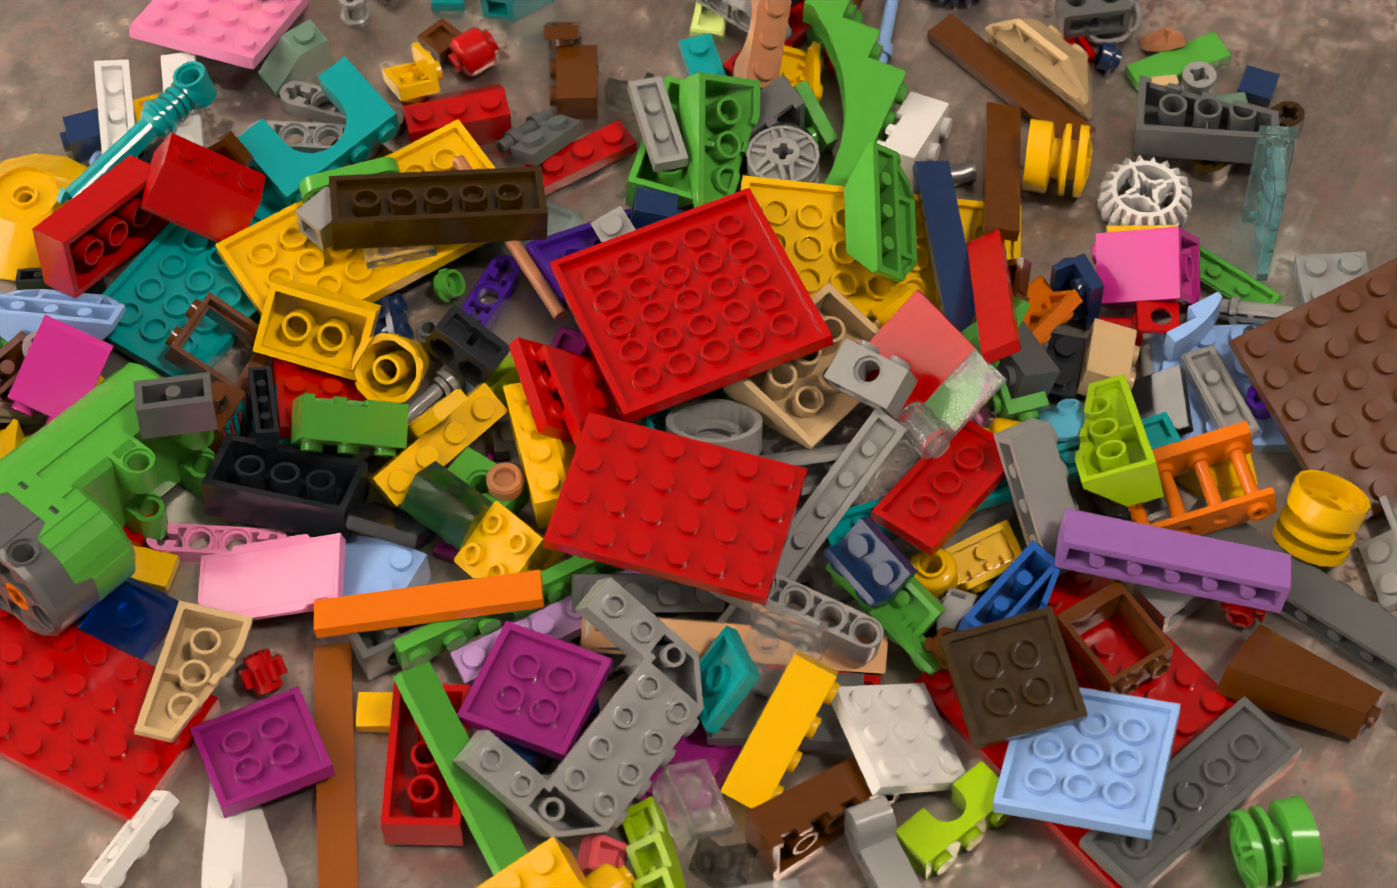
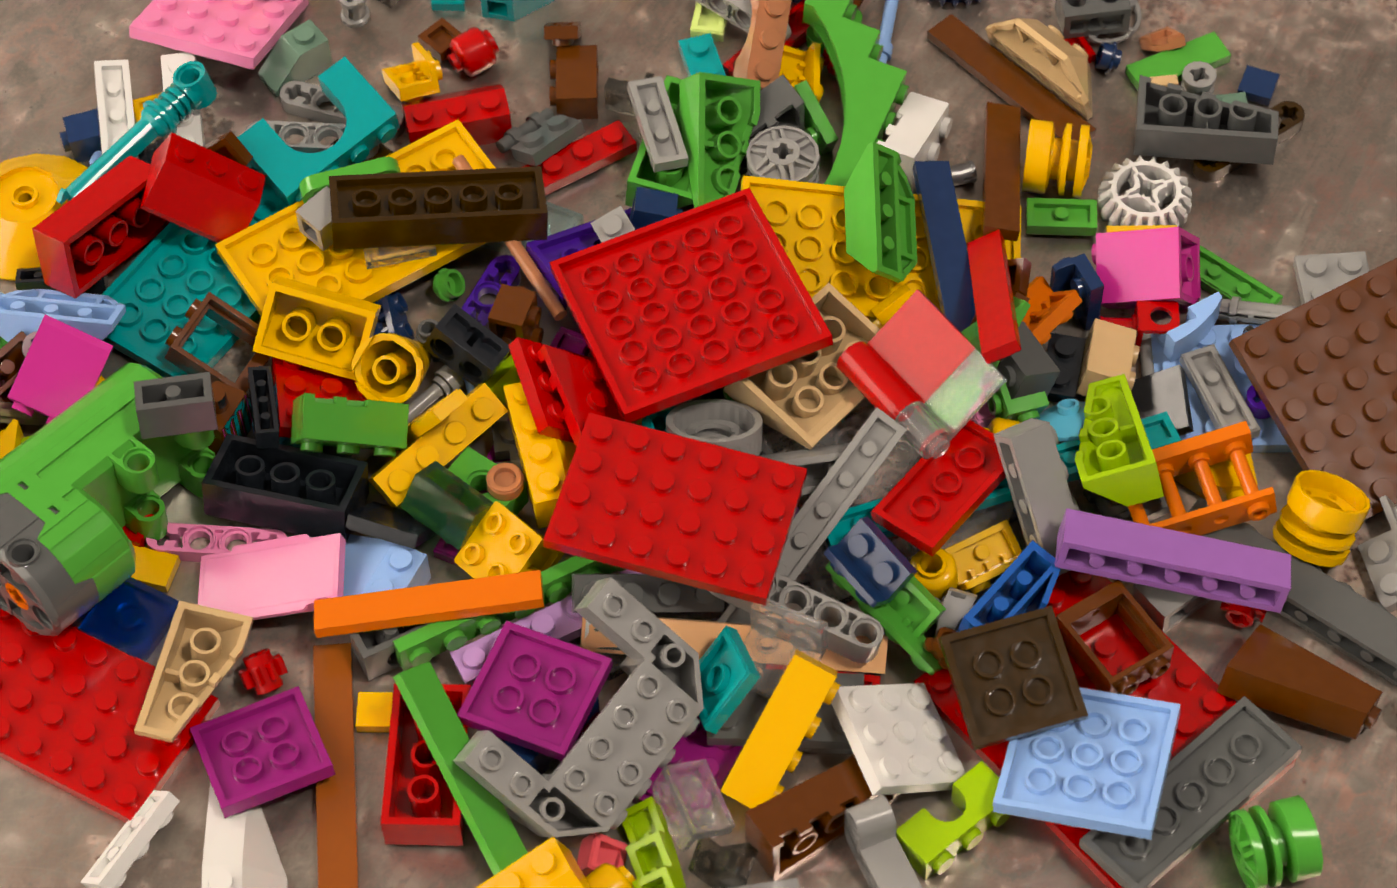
(516, 315): none -> reddish brown brick
(886, 392): light grey brick -> none
(1061, 216): none -> bright green plate
(1267, 190): clear light blue fence -> none

